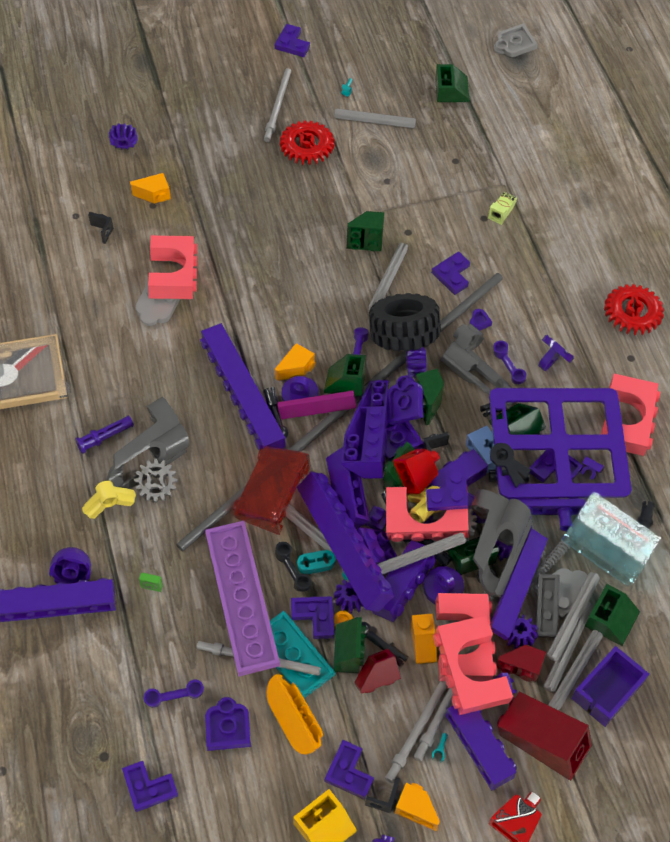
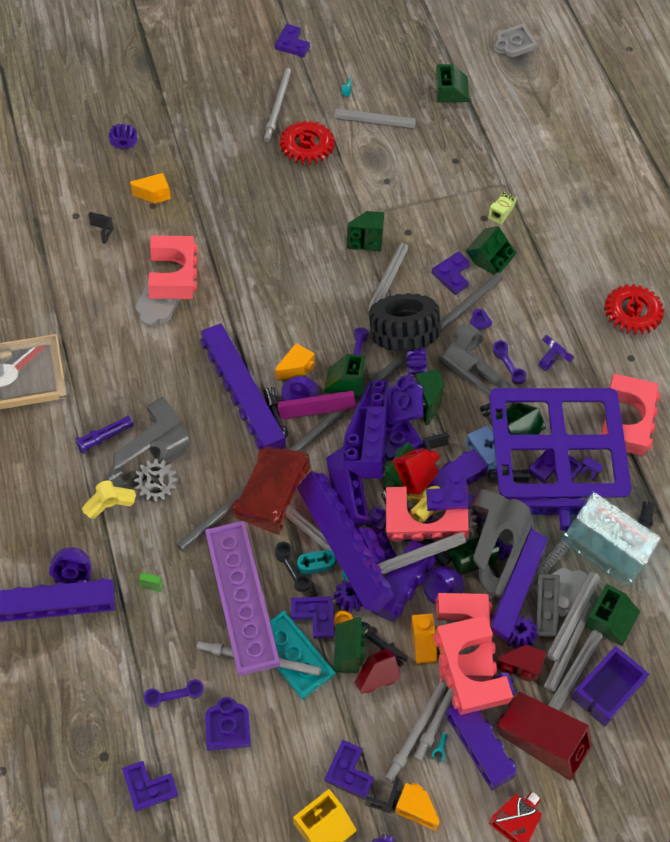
(294, 715): light orange brick -> none
(491, 250): none -> dark green slope
(503, 456): black piece -> none

